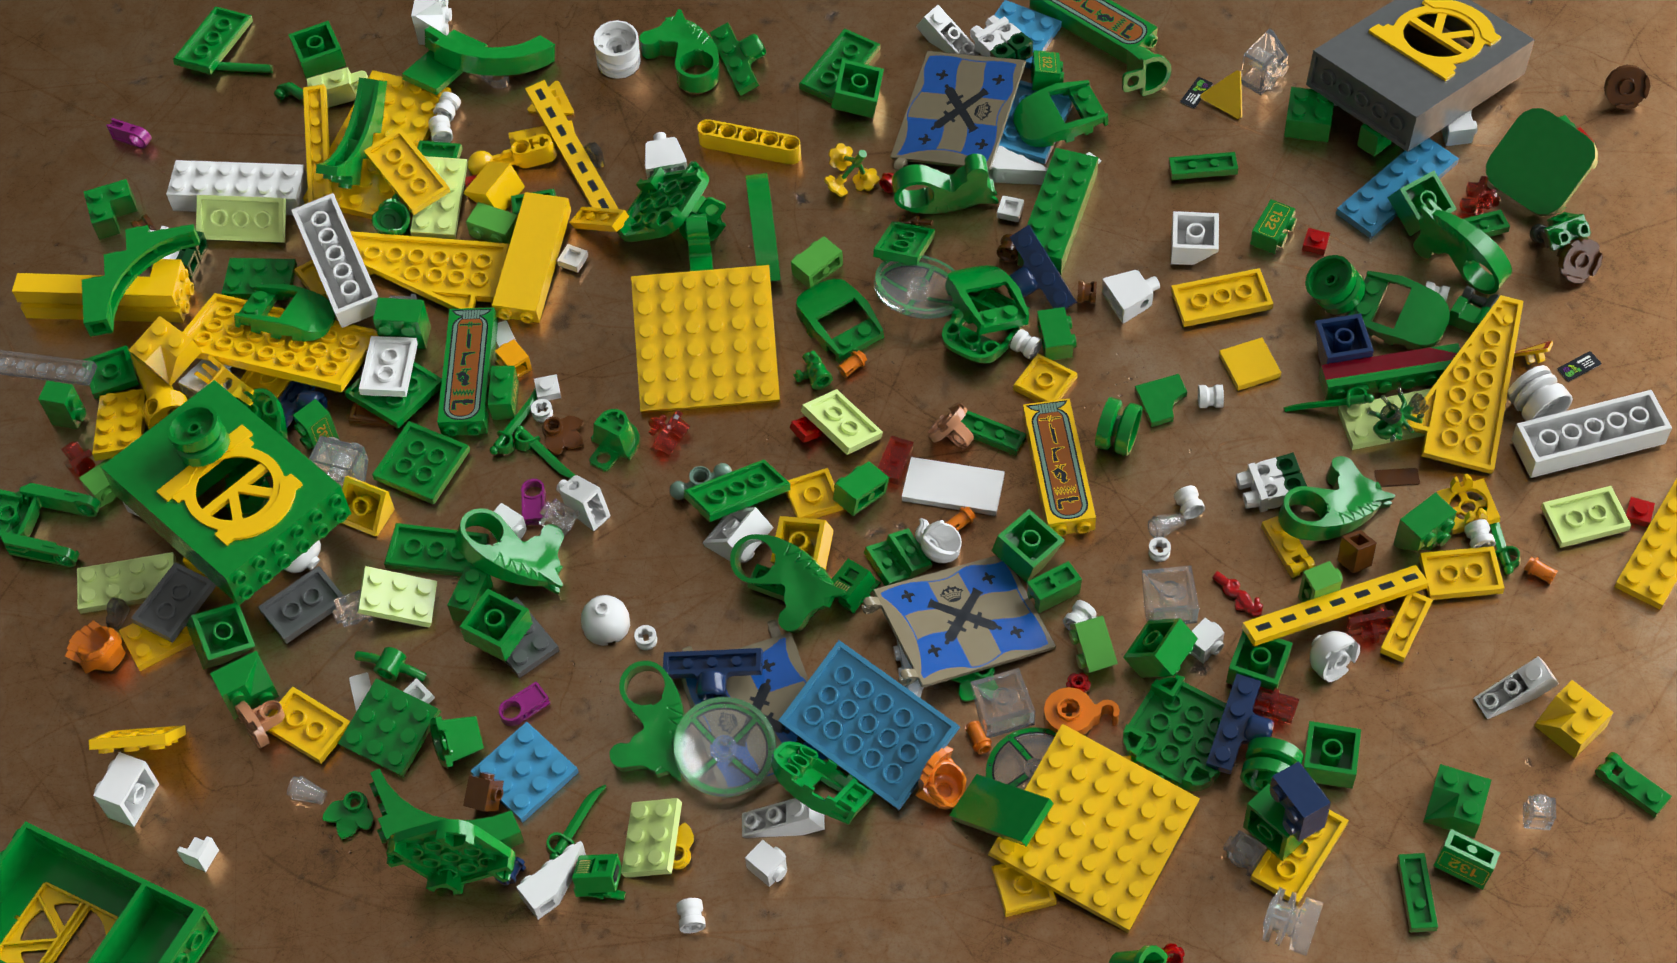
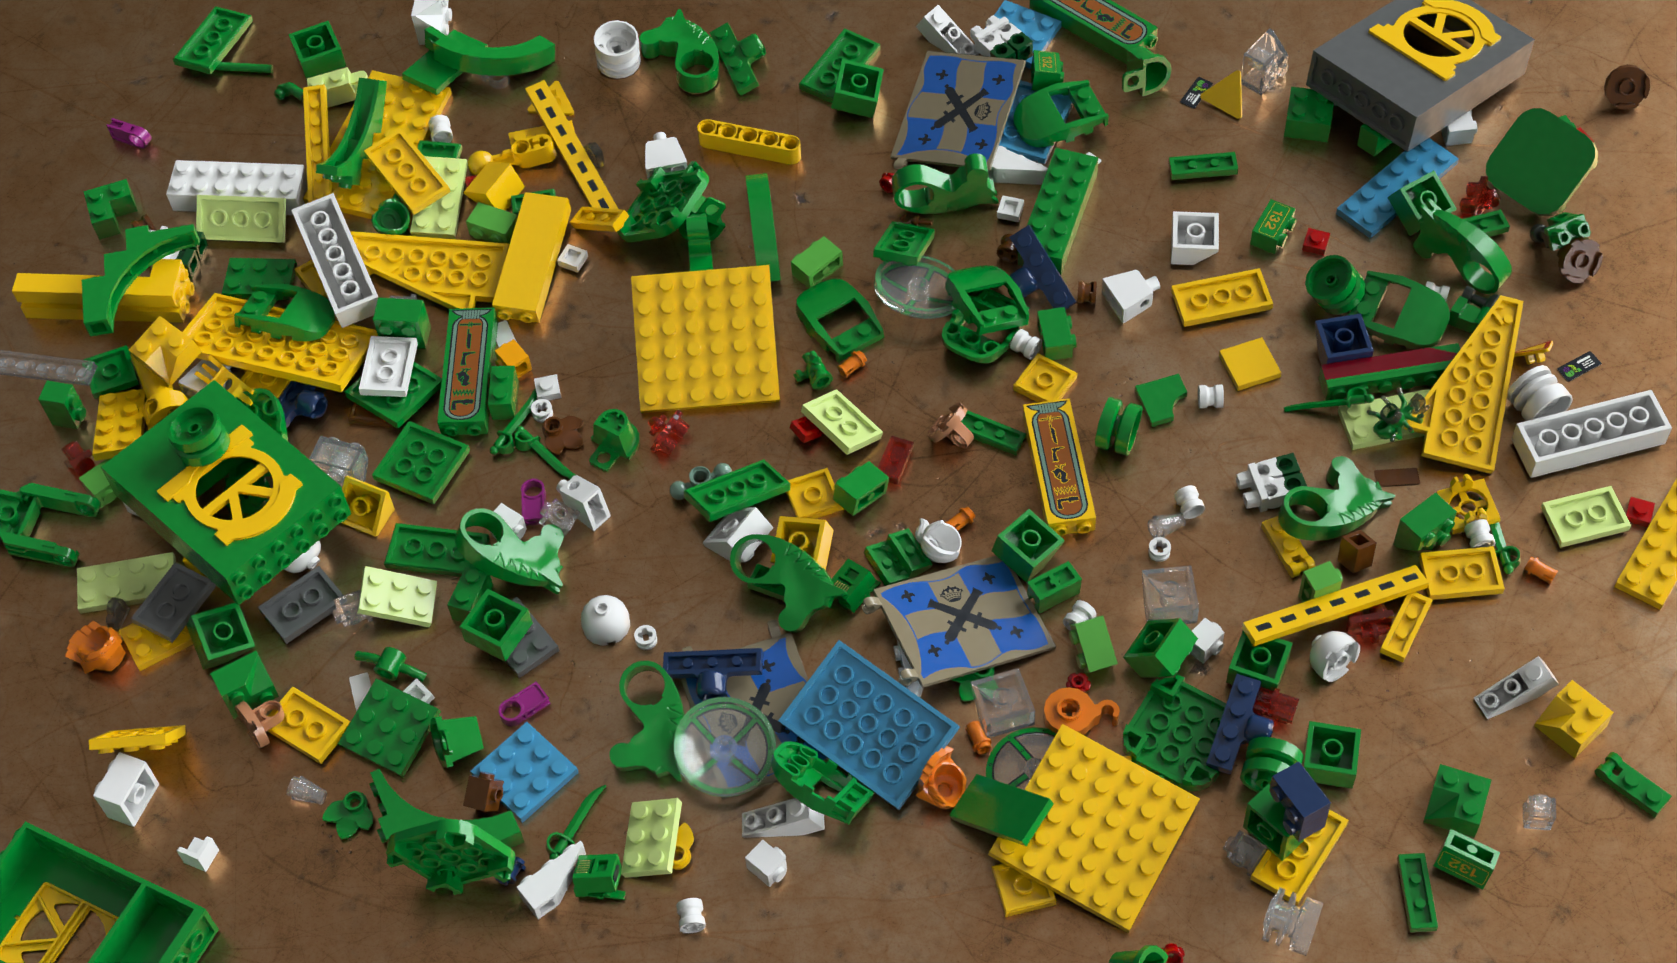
(312, 423): green brick -> none
(447, 105): white wheel -> none
(841, 158): yellow plant -> none
(953, 486): white tile -> none
(1243, 601): red animal -> none

